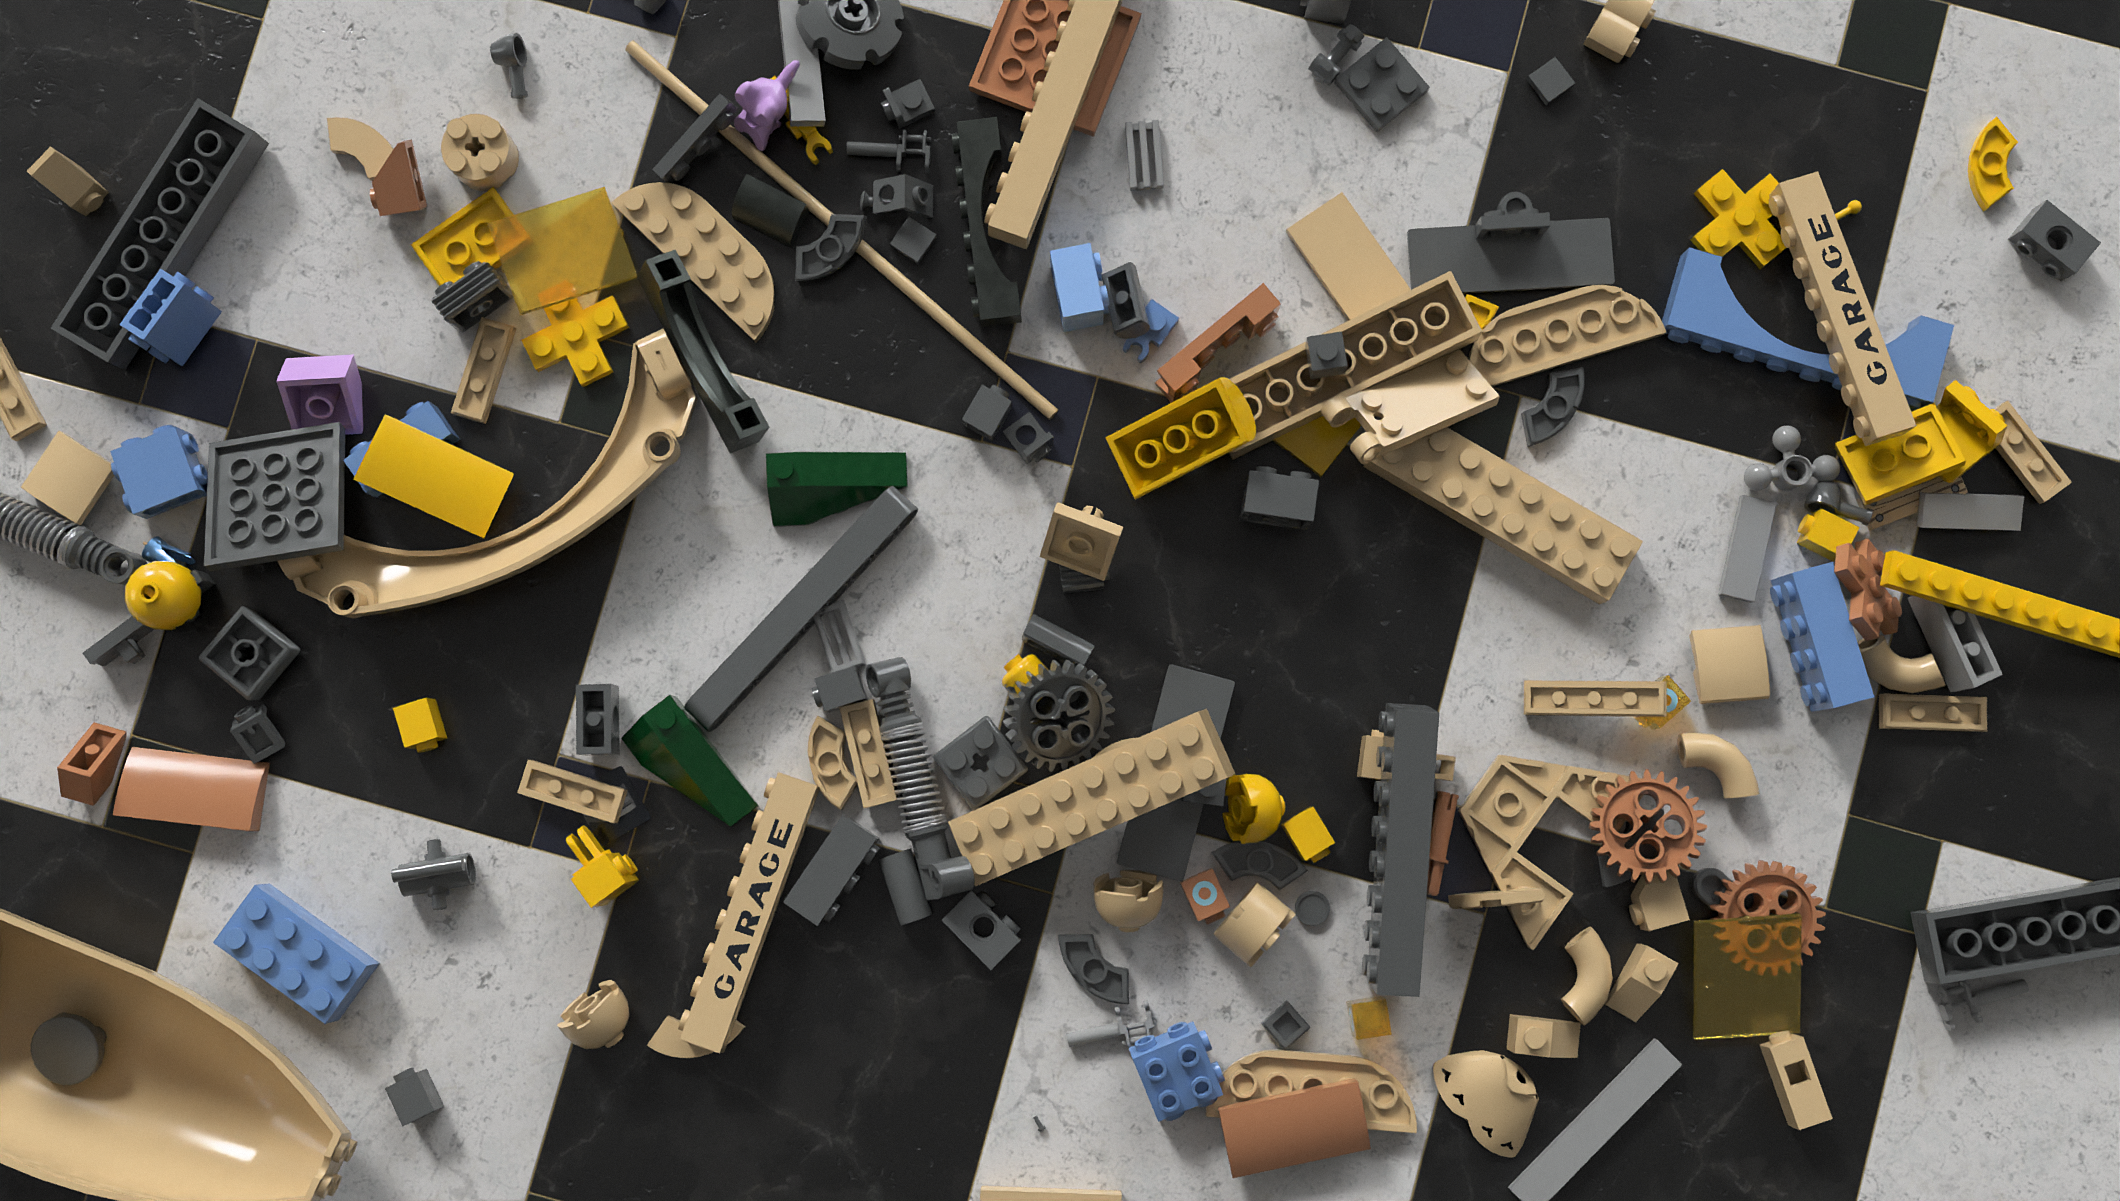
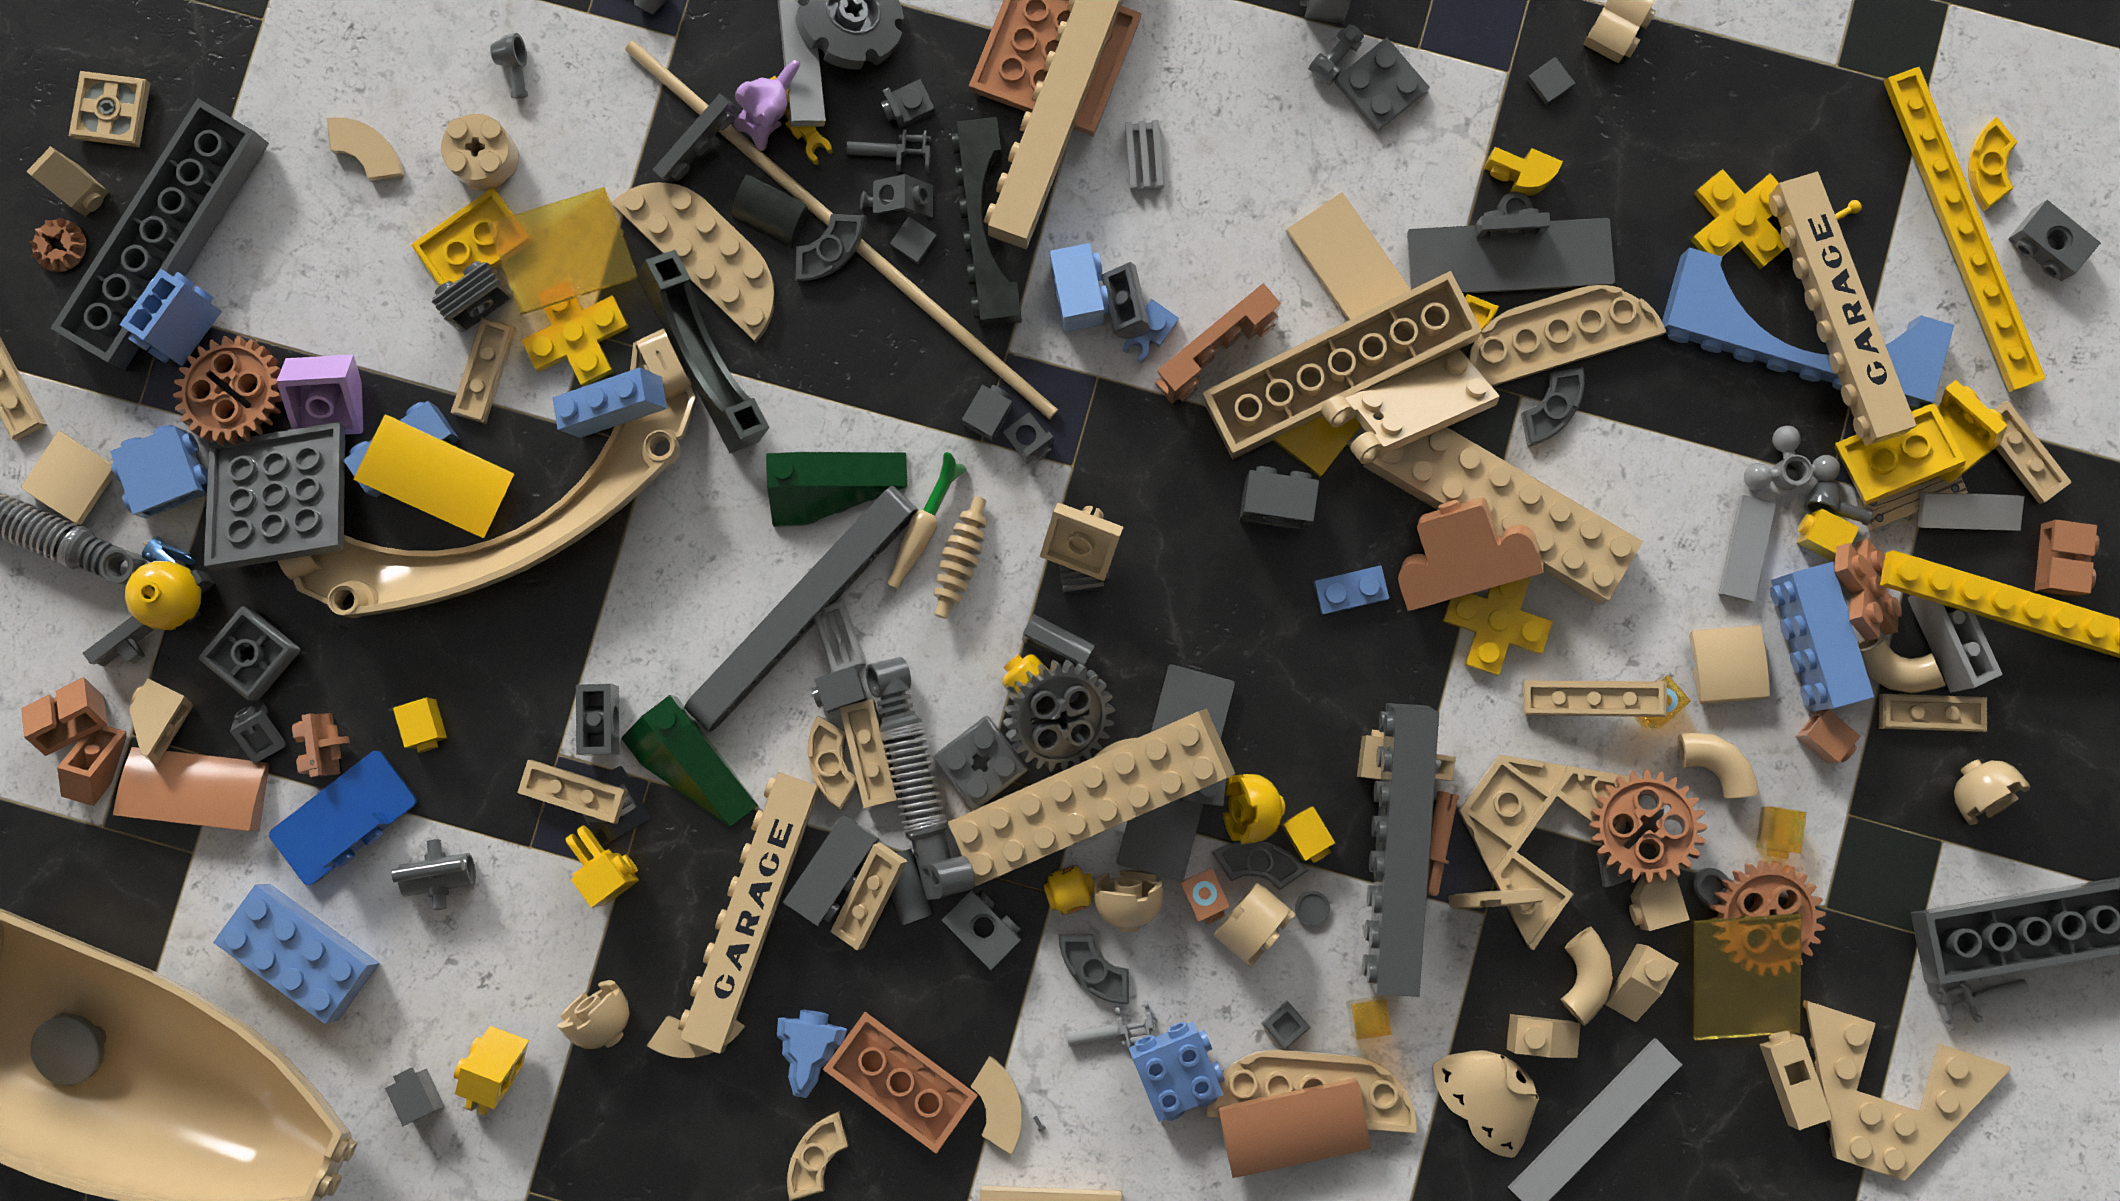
(64, 719): none -> nougat piece
(72, 239): none -> nougat gear
(109, 109): none -> tan piece
(157, 718): none -> tan slope
(209, 414): none -> nougat gear
(321, 745): none -> nougat hips
(343, 818): none -> blue bracket
(398, 183): nougat slope -> none
(490, 1069): none -> yellow brick
(609, 402): none -> medium blue brick
(808, 1047): none -> medium blue rock
(813, 1154): none -> tan tile
(868, 896): none -> tan plate
(900, 1082): none -> nougat slope
(924, 522): none -> tan piece
(960, 557): none -> tan piece
(1001, 1105): none -> tan tile
(1069, 890): none -> yellow head
(1183, 436): yellow brick -> none
(1326, 355): dark grey brick -> none
(1351, 590): none -> medium blue plate
(1466, 555): none -> nougat brick
(1497, 624): none -> yellow plate
(1529, 174): none -> yellow brick
(1781, 831): none -> clear yellow brick
(1829, 737): none -> nougat brick
(1880, 1132): none -> tan wing
(1964, 229): none -> yellow plate
(1987, 788): none -> tan cylinder
(2065, 558): none -> nougat piece

